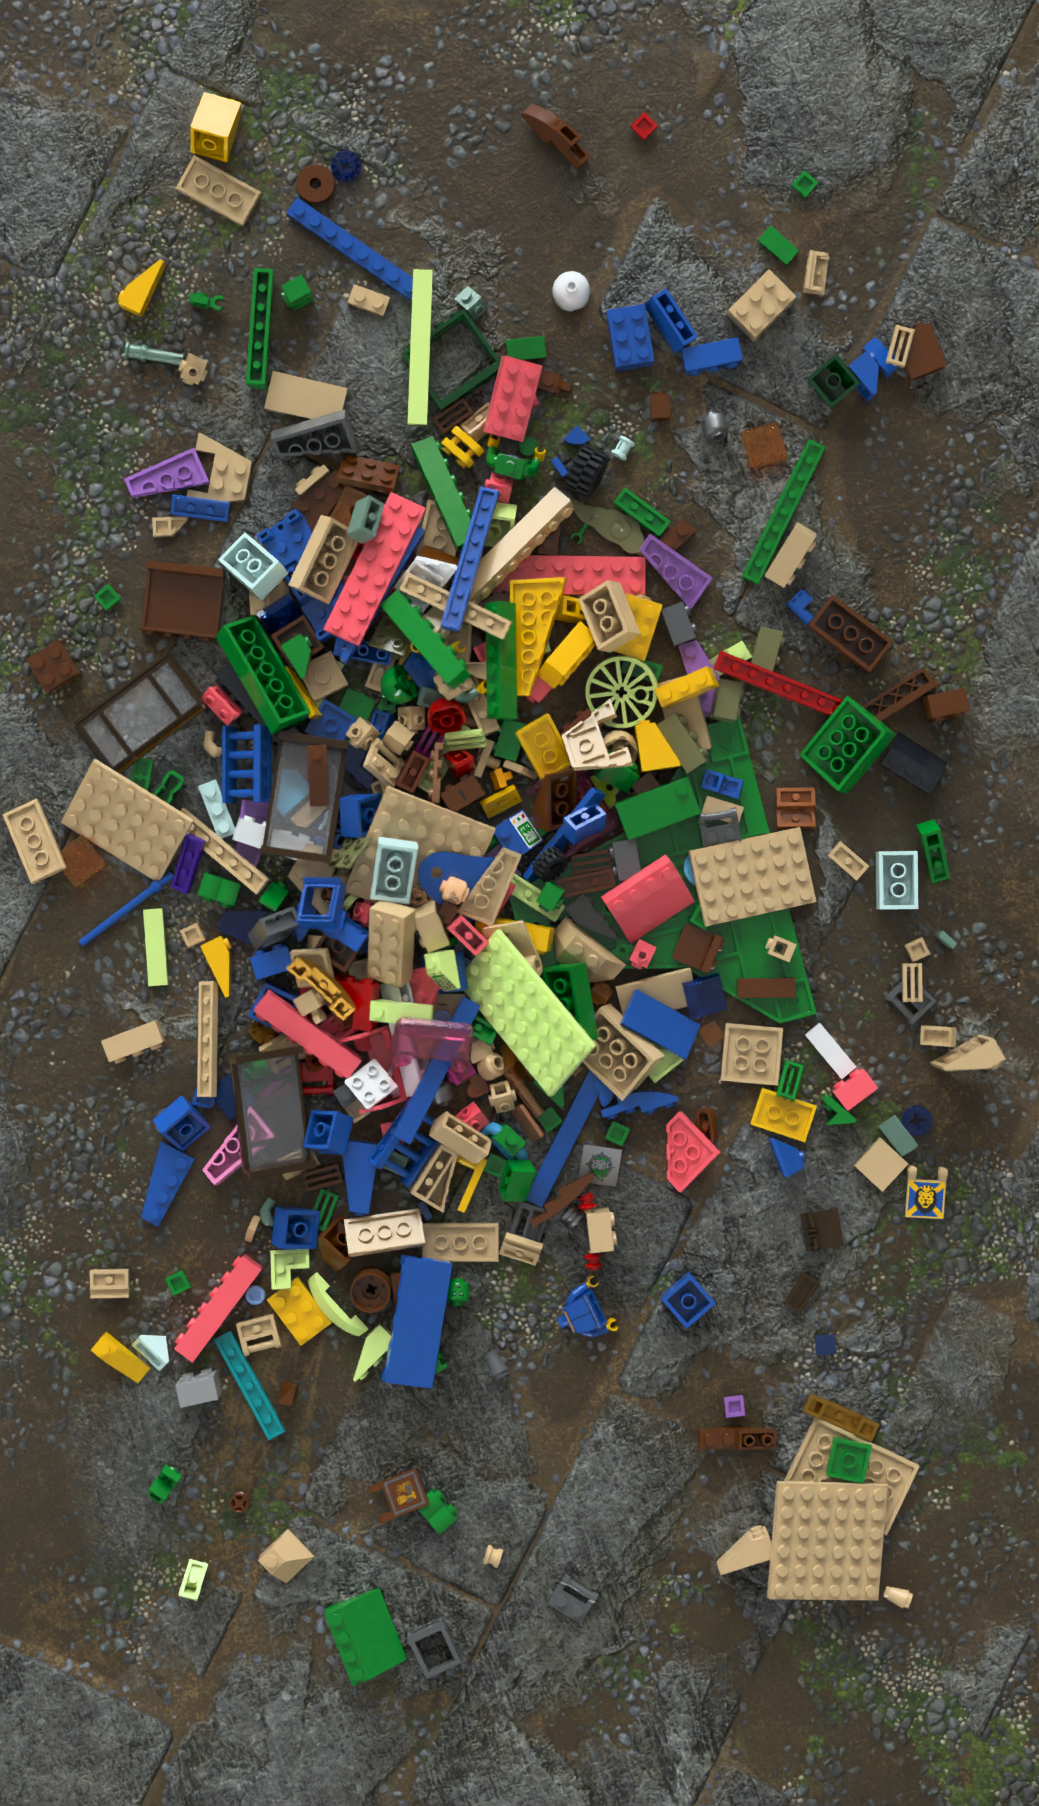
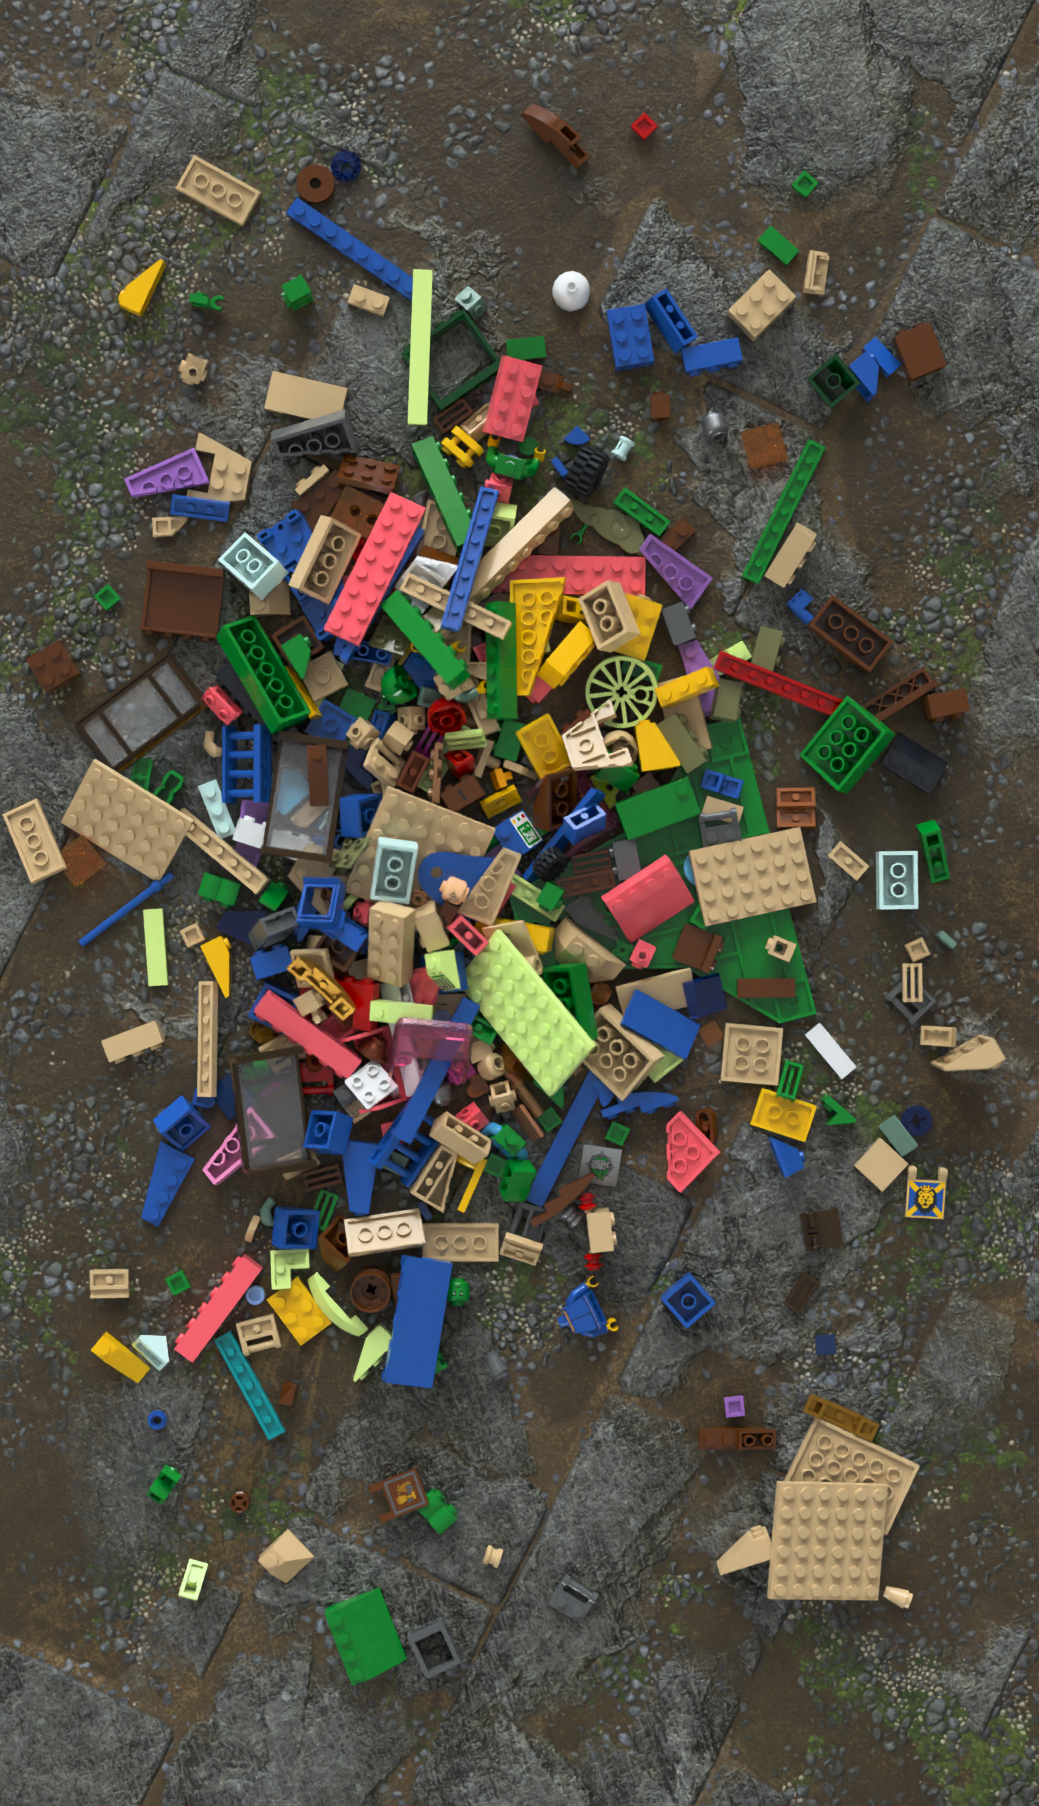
(143, 353): sand green pin -> none
(157, 1426): none -> blue plate
(188, 863): dark purple tile -> none
(198, 1388): light grey brick -> none
(215, 127): yellow slope -> none
(260, 328): green brick -> none
(279, 614): clear blue tile -> none
(365, 519): sand green brick -> none
(374, 1049): none -> copper piece
(848, 1460): green plate -> none
(854, 1088): coral brick -> none
(895, 362): tan tile -> none

